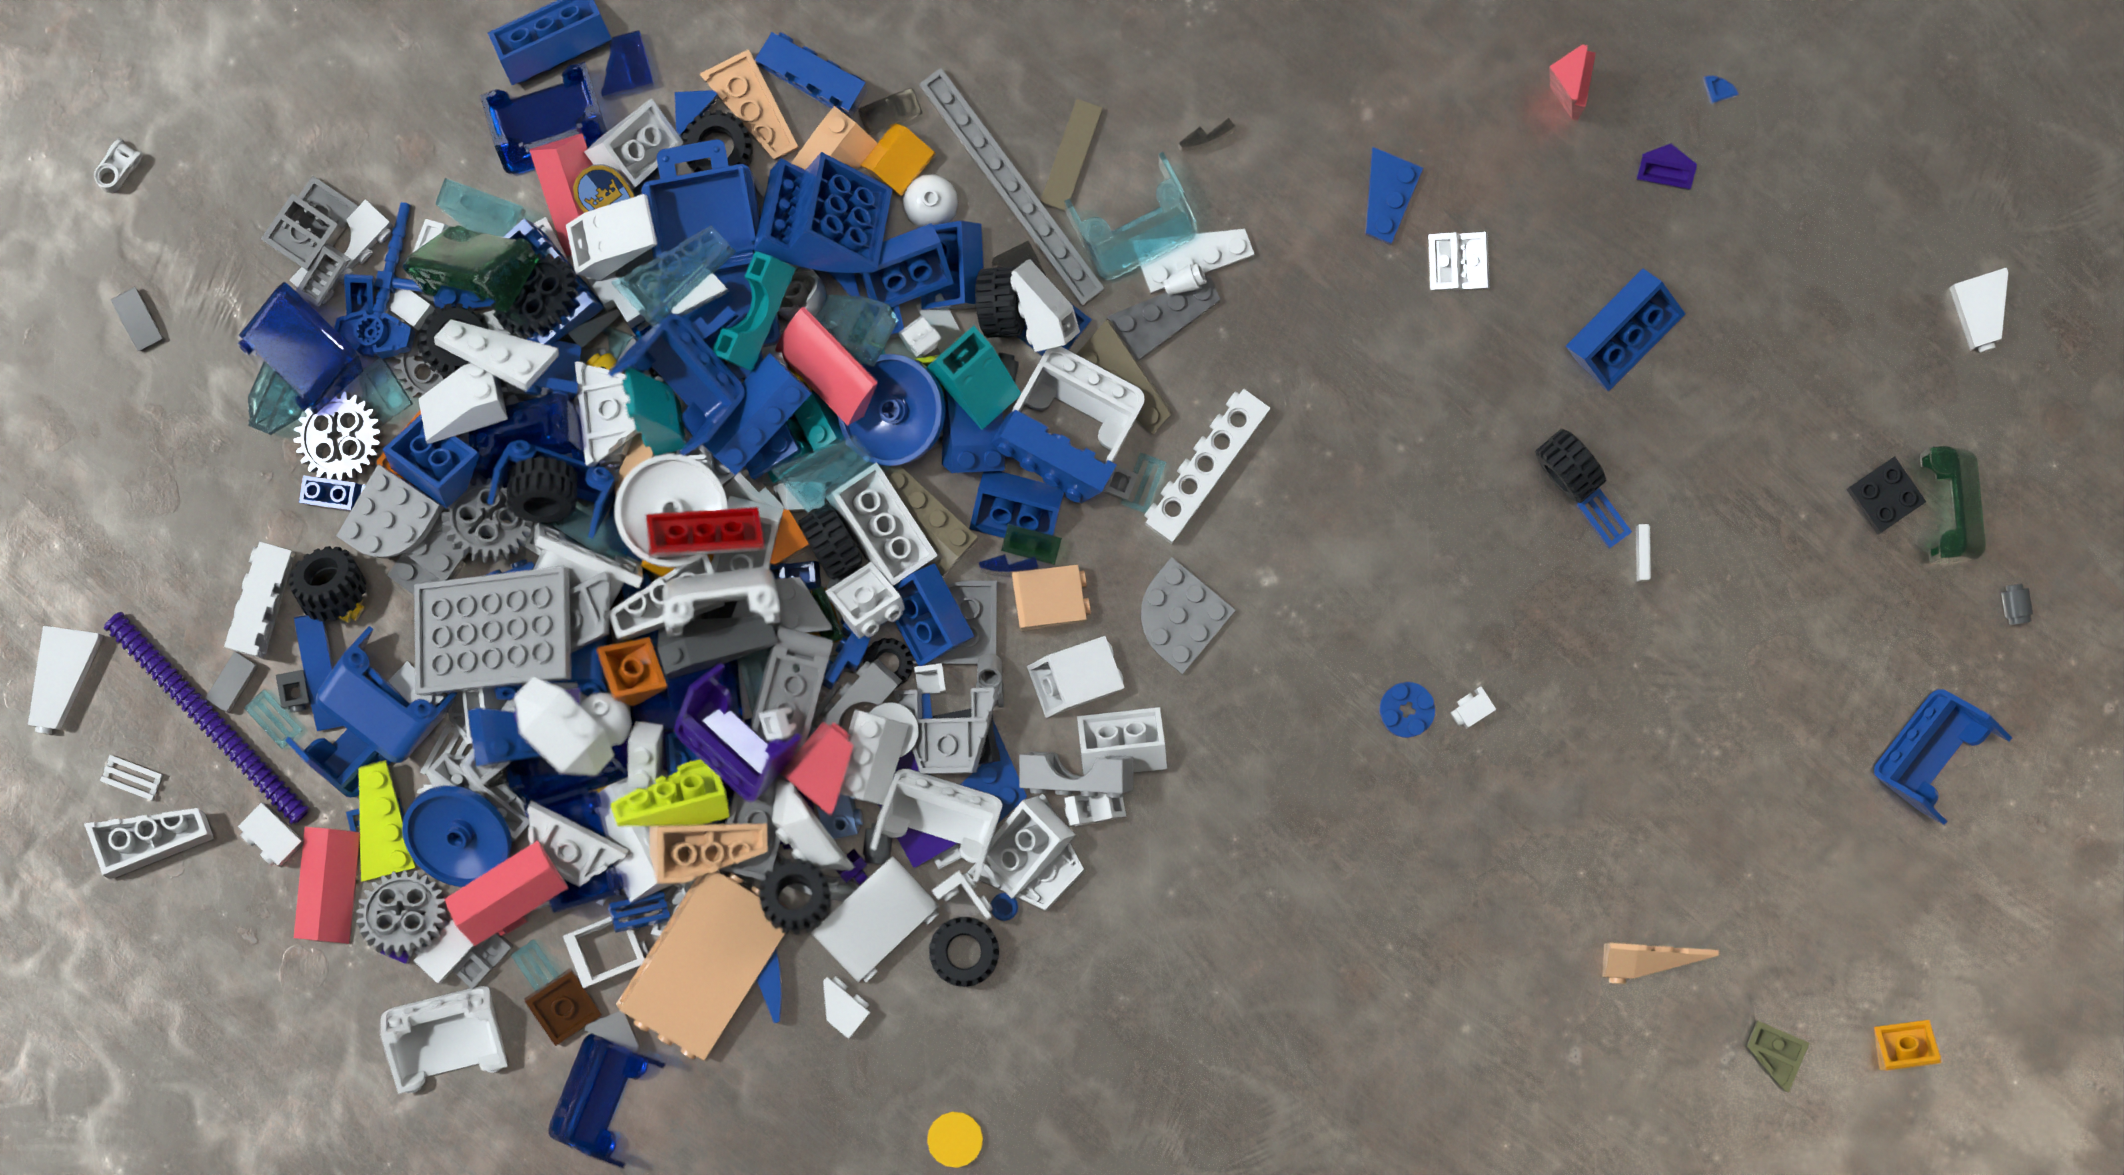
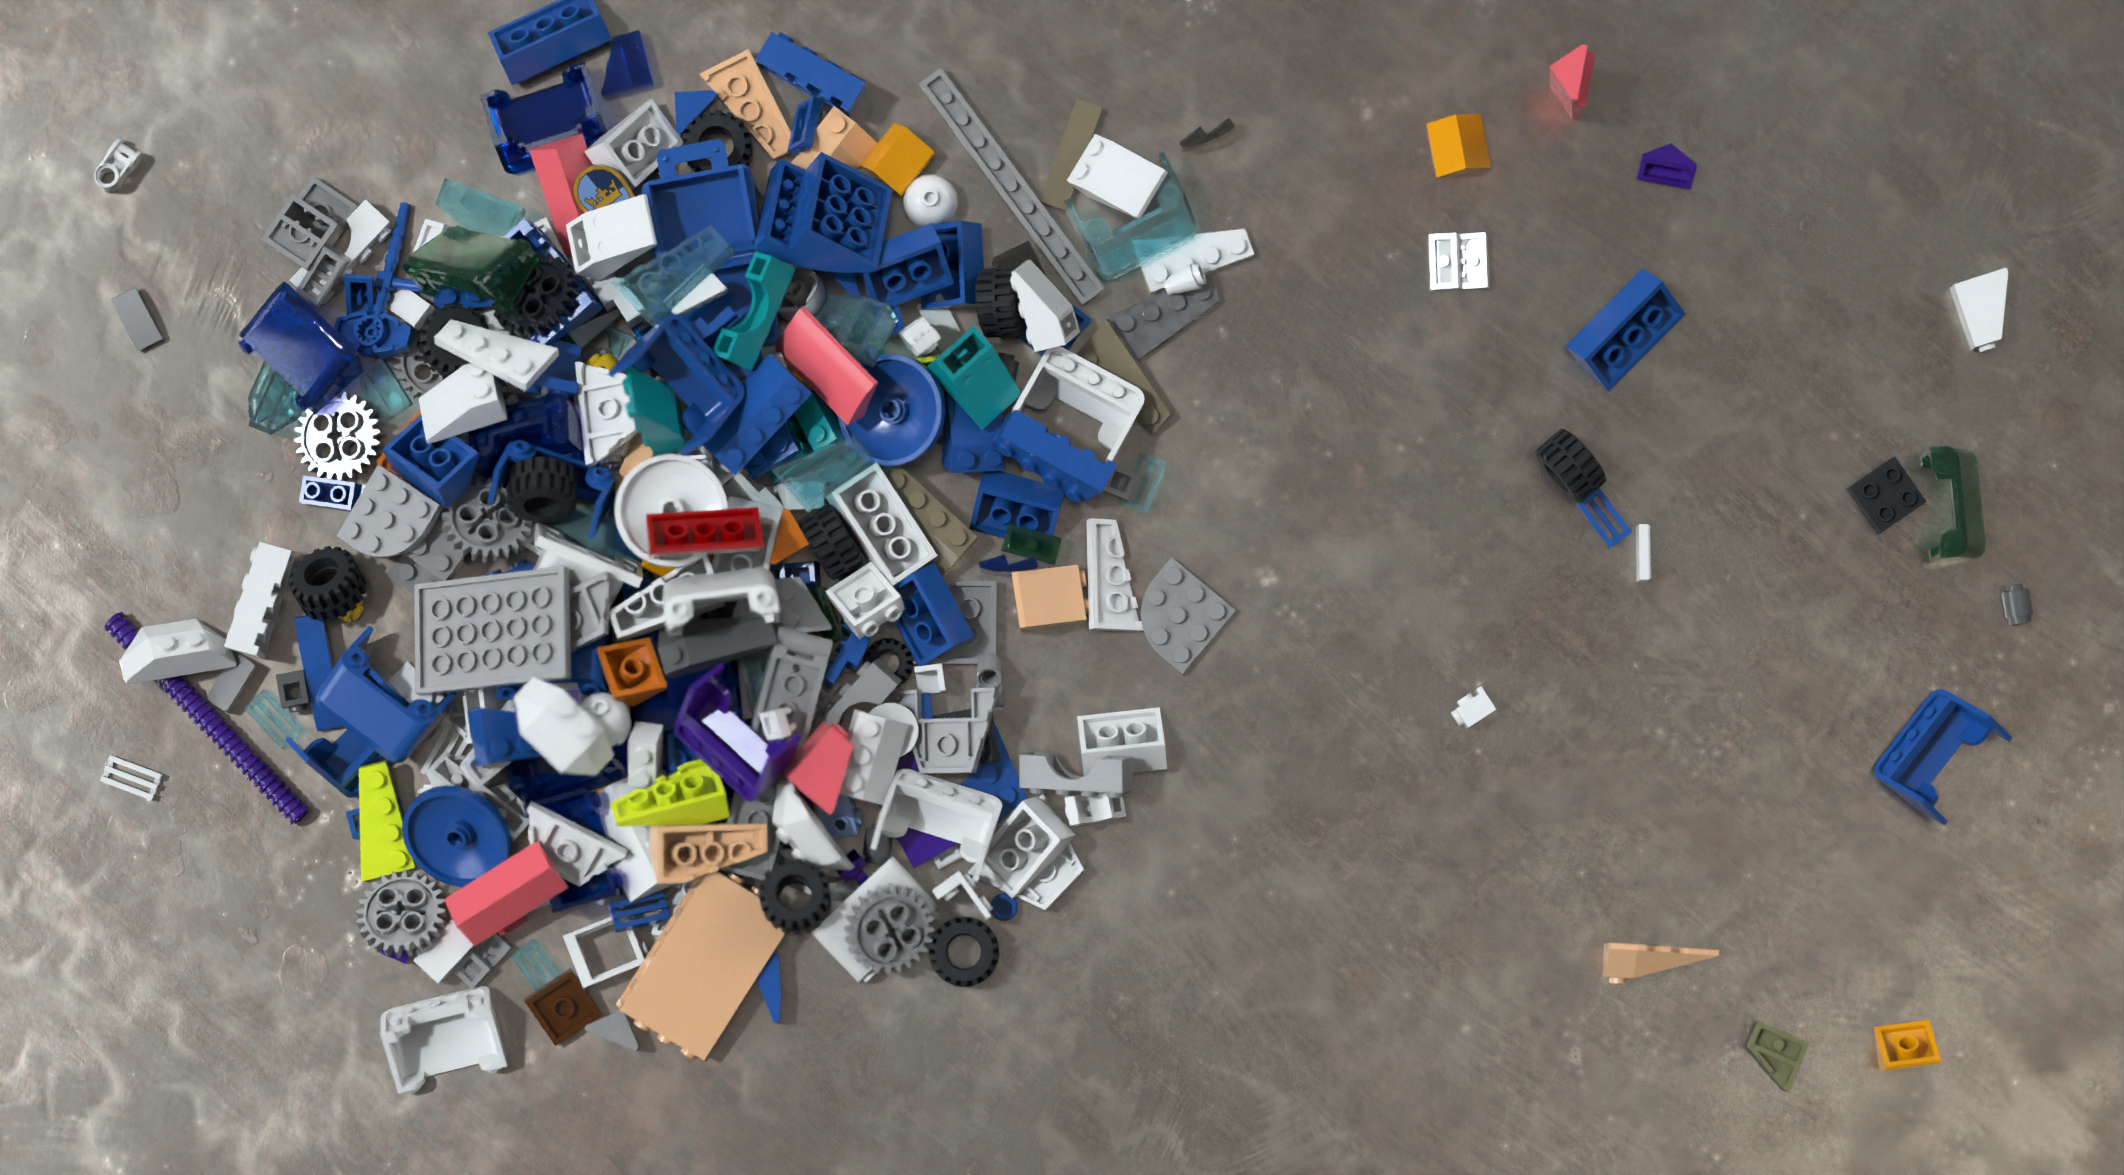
(60, 671): white slope -> none
(142, 840): white wedge -> none
(174, 651): none -> white wedge
(270, 835): white brick -> none
(327, 885): coral slope -> none
(593, 1095): clear blue windscreen -> none
(804, 125): none -> blue tile
(842, 1009): white slope -> none
(866, 942): none -> light grey gear
(889, 111): clear smoke slope -> none
(954, 1139): yellow tile -> none
(1075, 676): white slope -> none
(1109, 588): none -> white wing
(1116, 177): none -> white slope
(1254, 413): white brick -> none
(1390, 191): blue wing -> none
(1421, 702): blue plate -> none
(1458, 145): none -> light orange slope
(1719, 89): blue tile -> none

